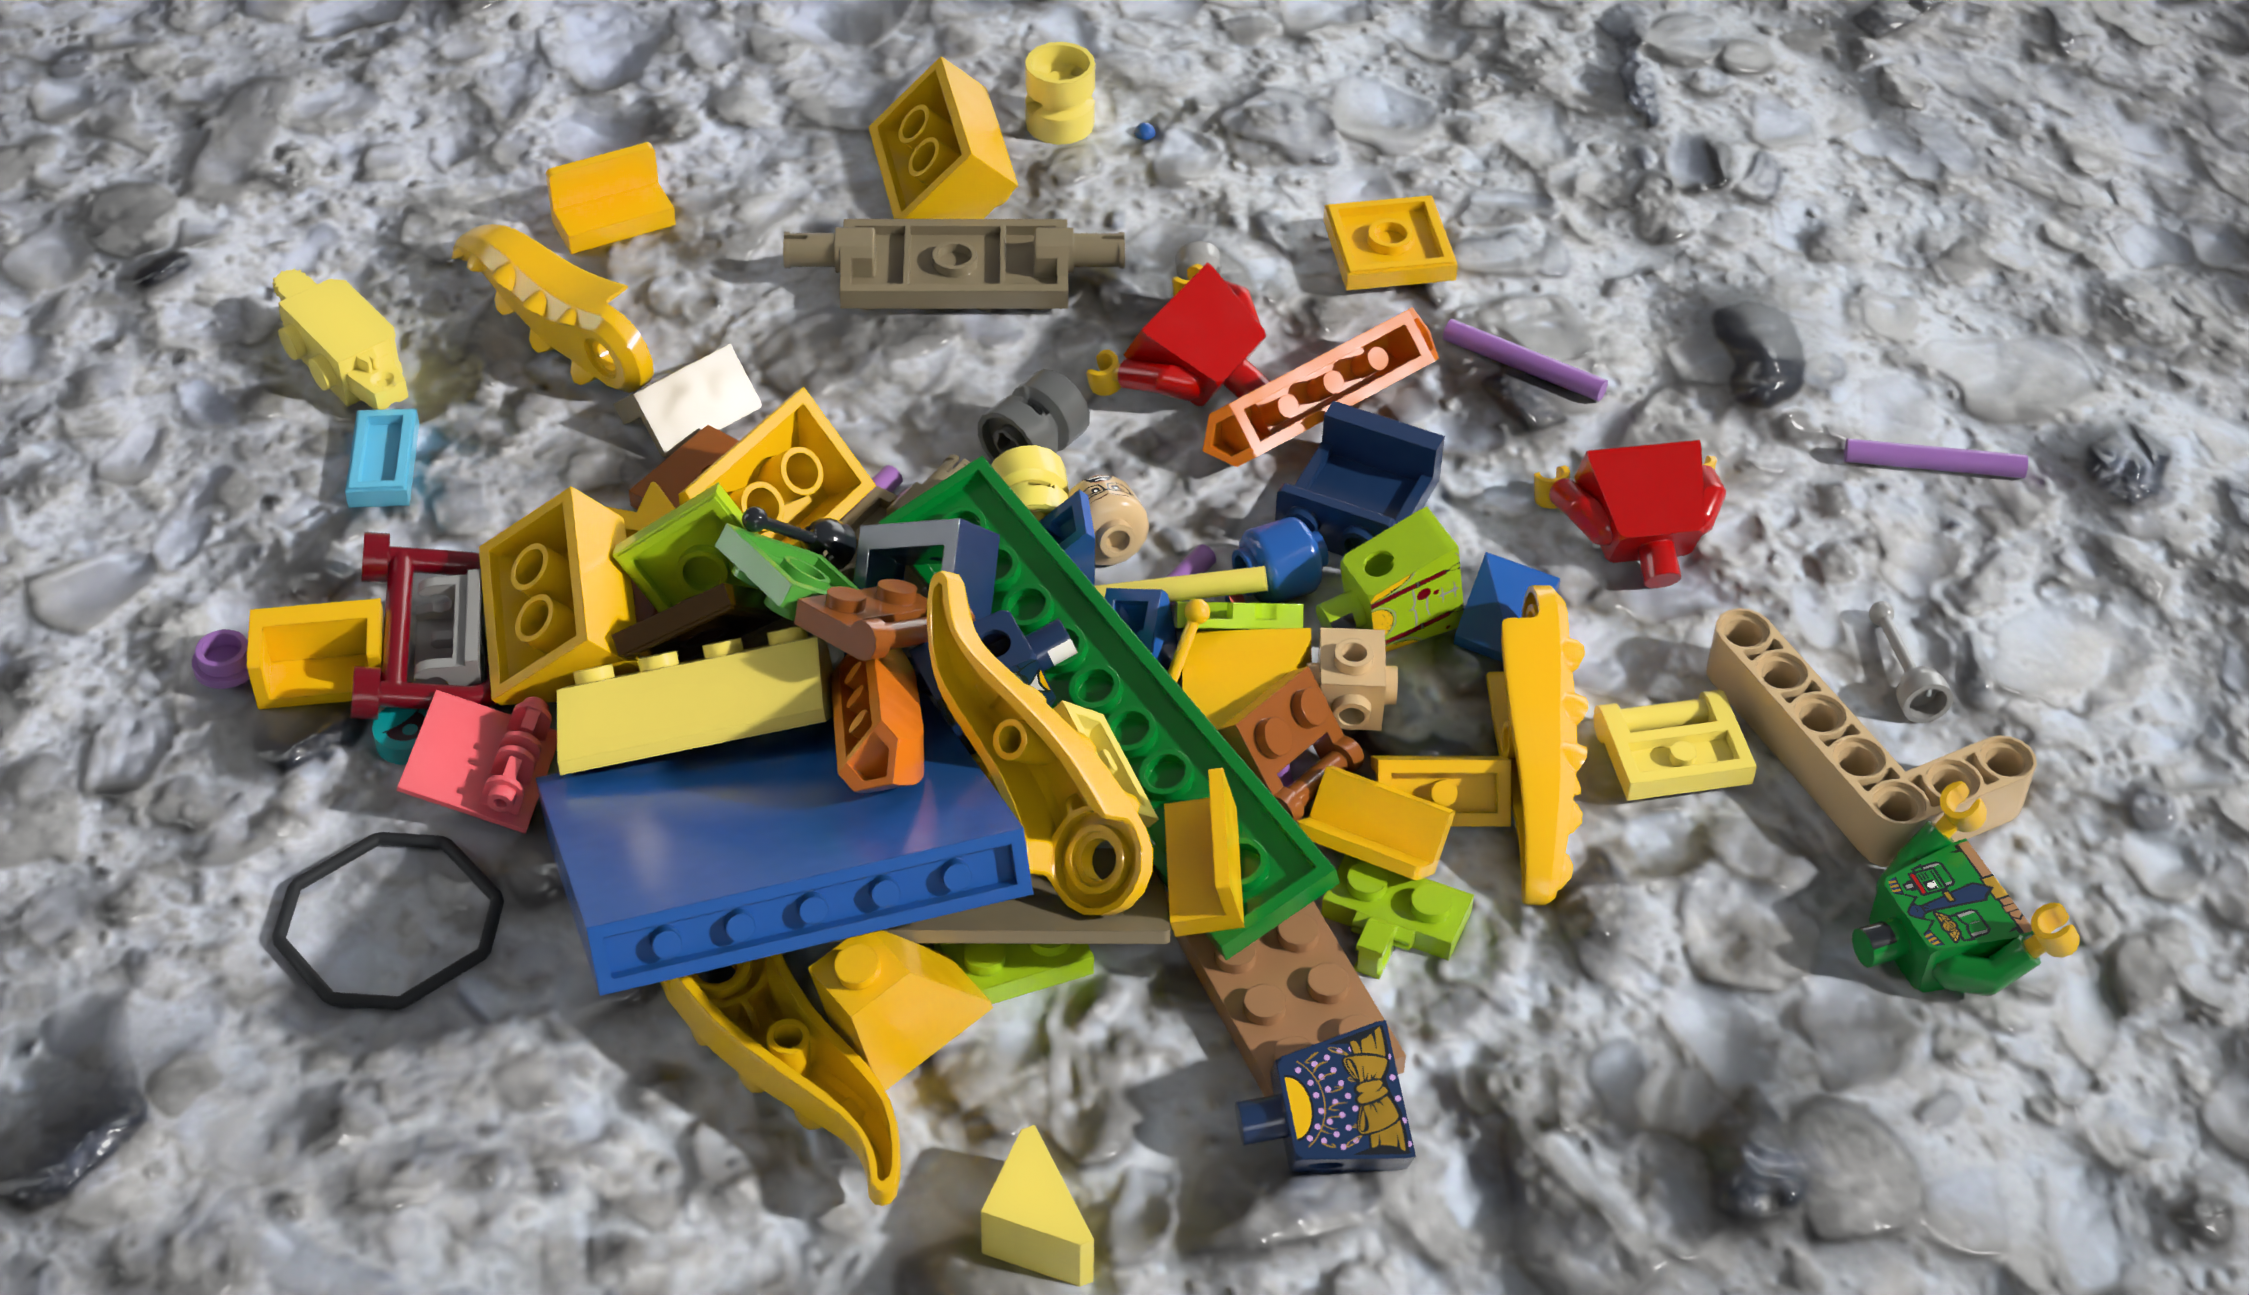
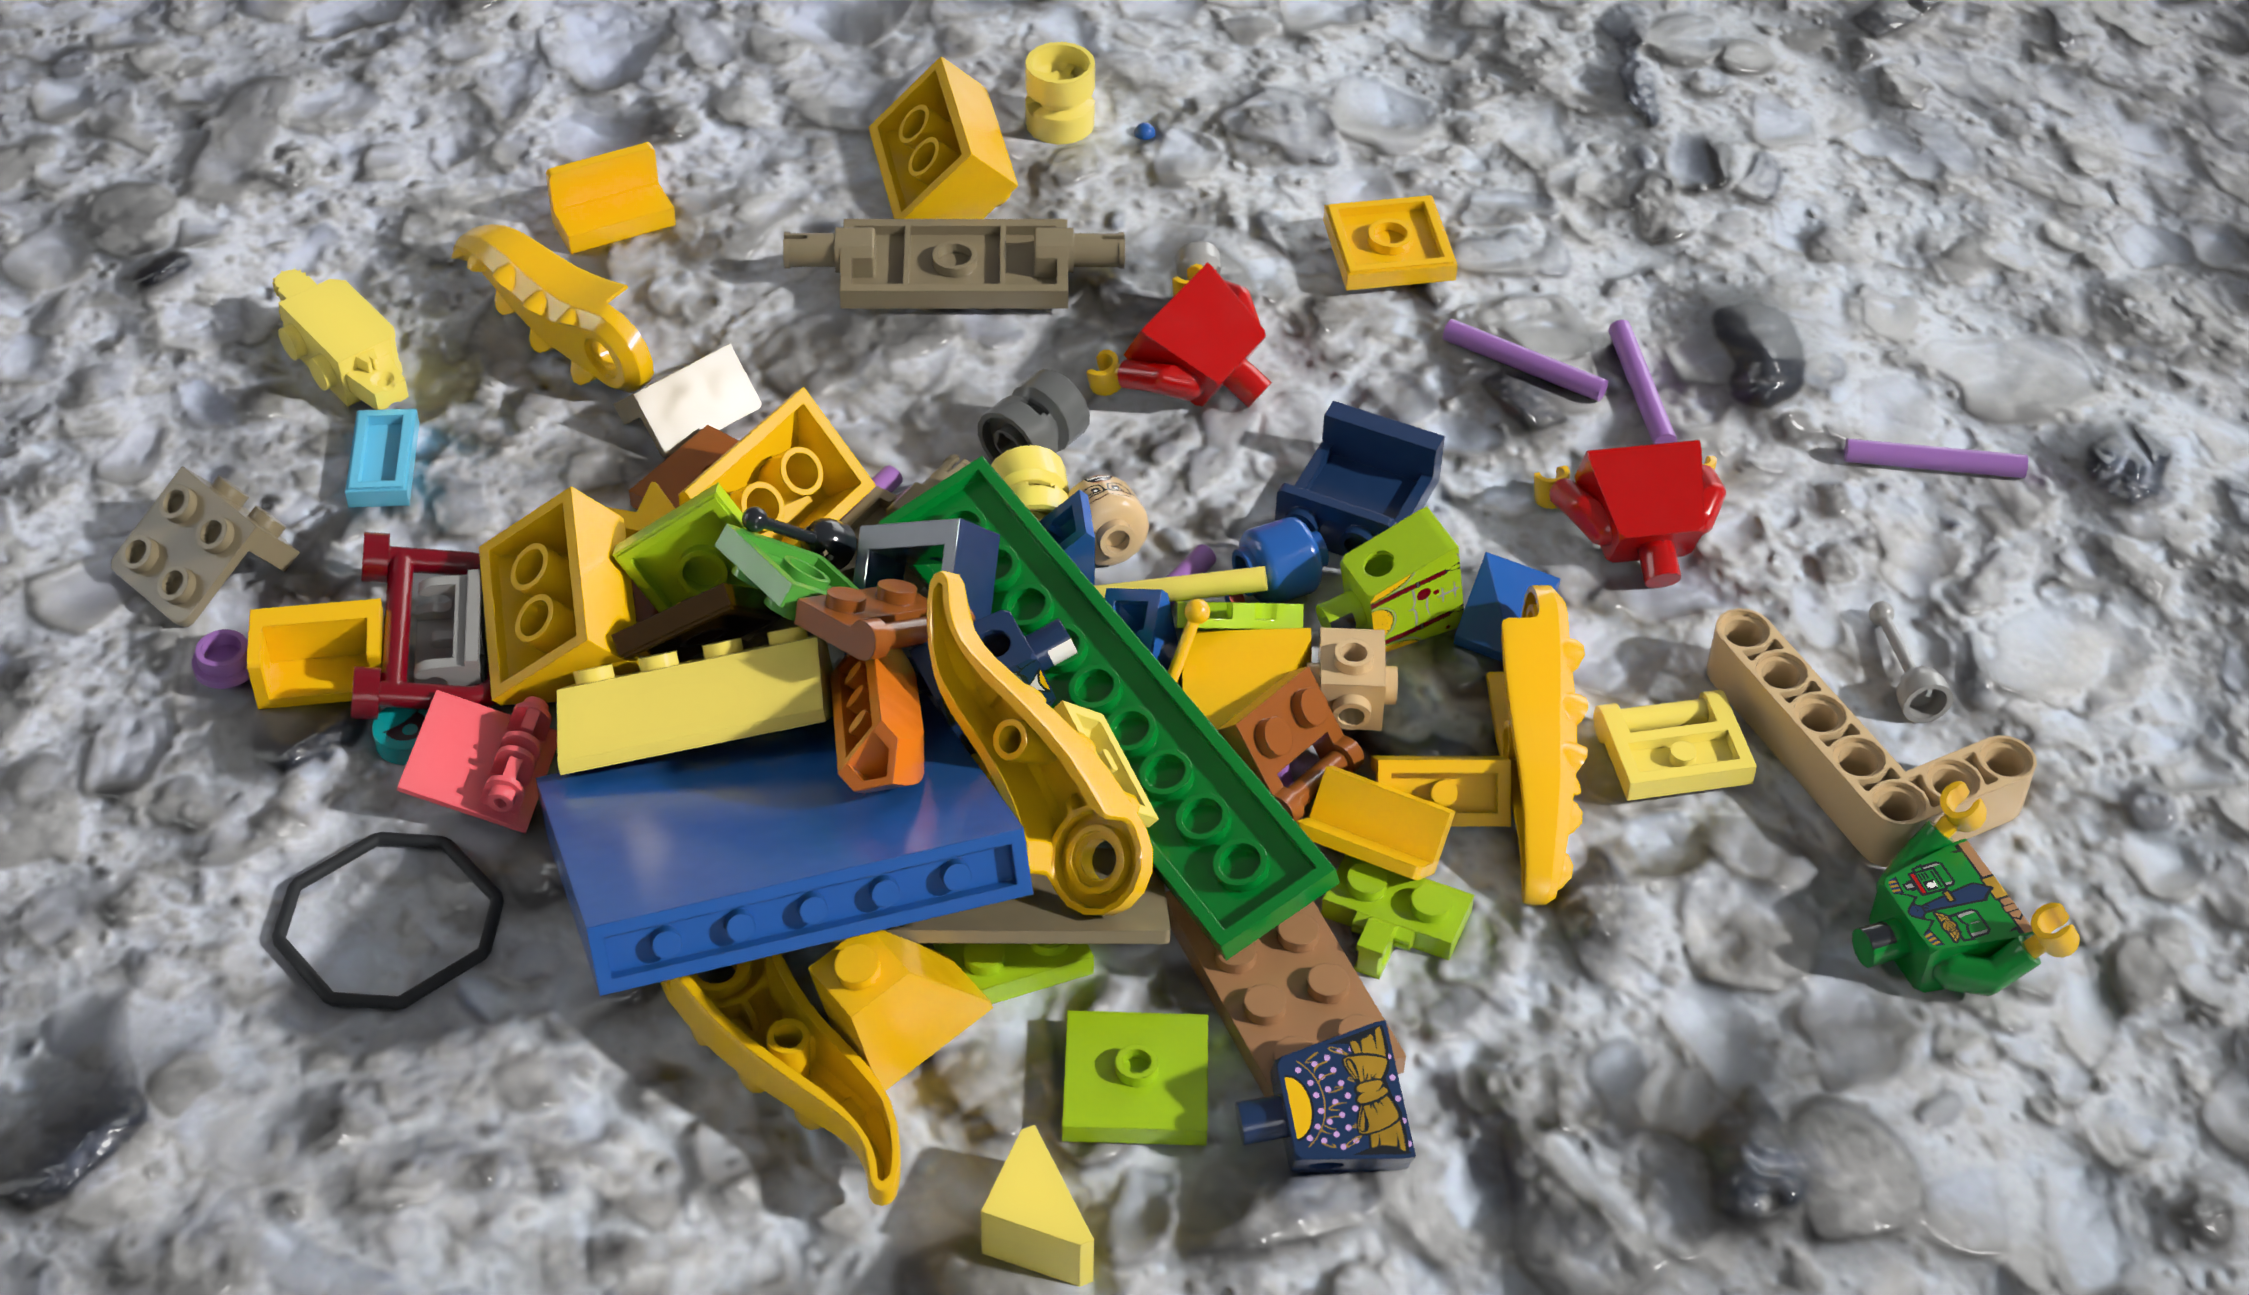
(194, 543): none -> dark tan bracket
(1136, 1078): none -> lime plate
(1204, 861): yellow panel -> none
(1305, 393): orange brick -> none
(1641, 382): none -> medium lavender bar

